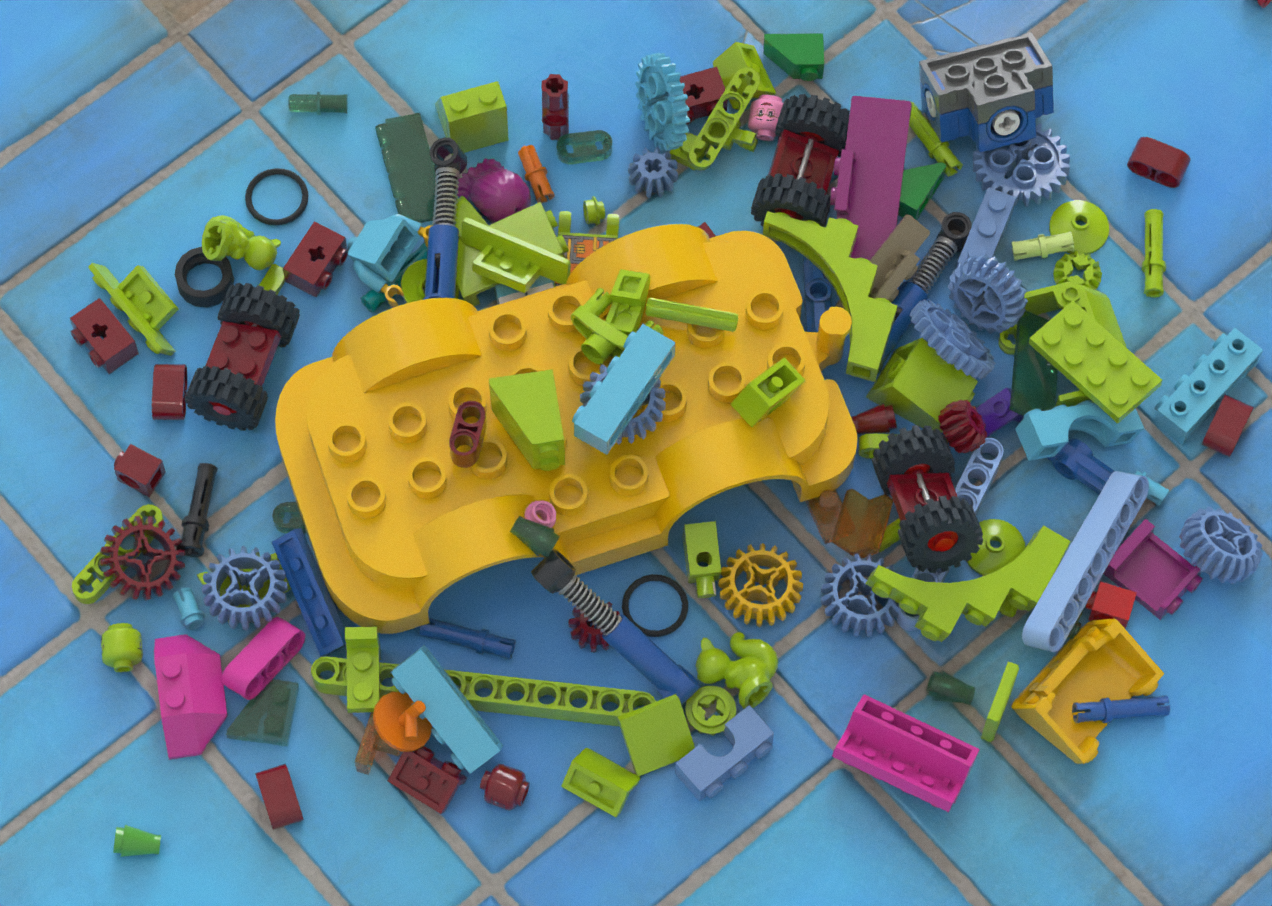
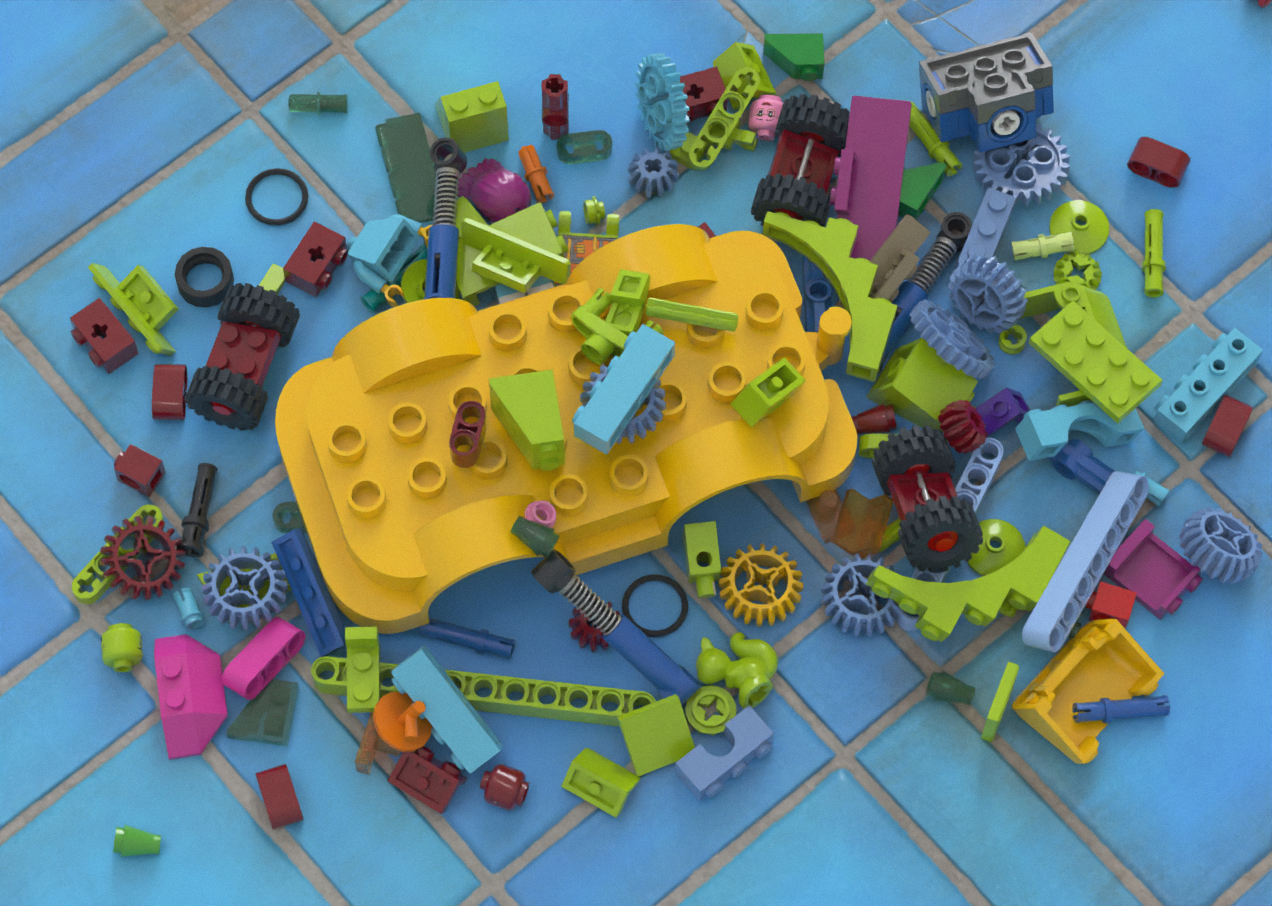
(227, 237): lime animal -> none
(906, 753): dark pink brick -> none
(1033, 376): clear green windscreen -> none

